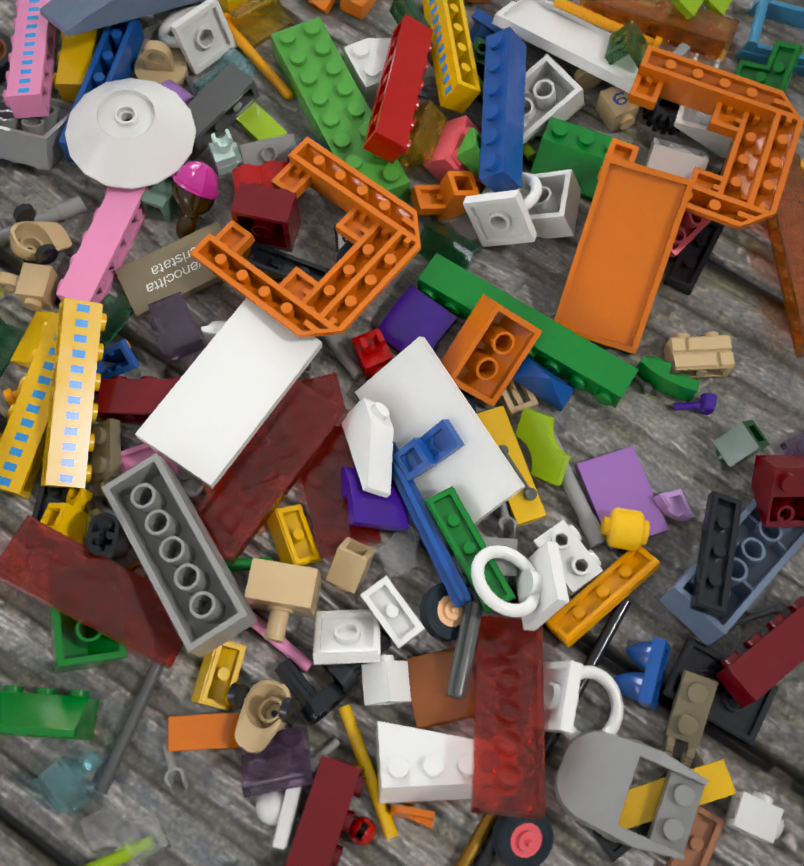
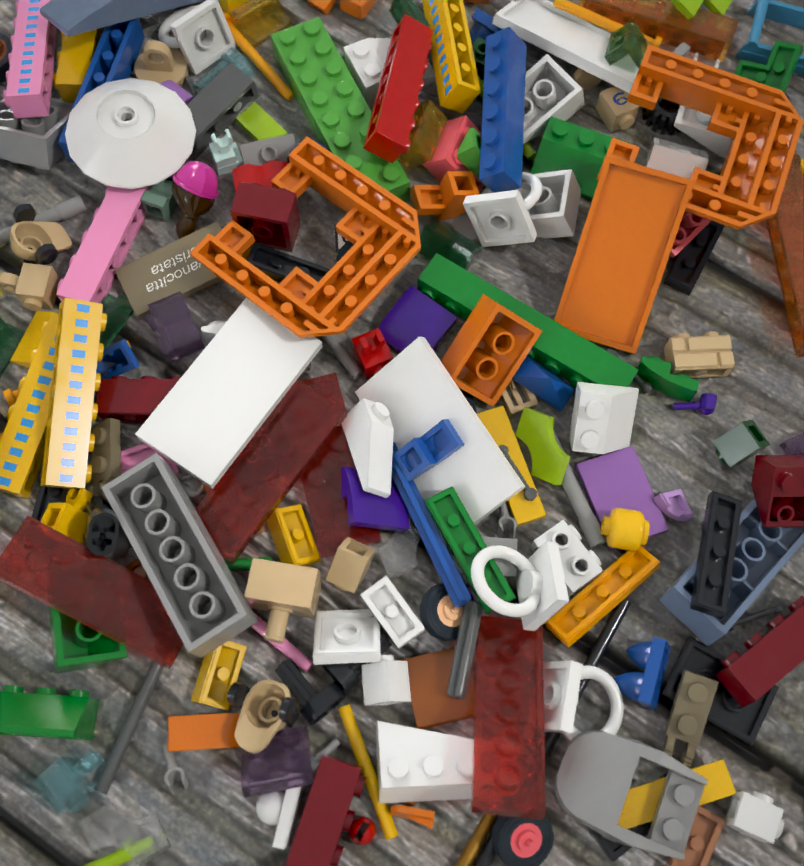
(602, 417): none -> white slope

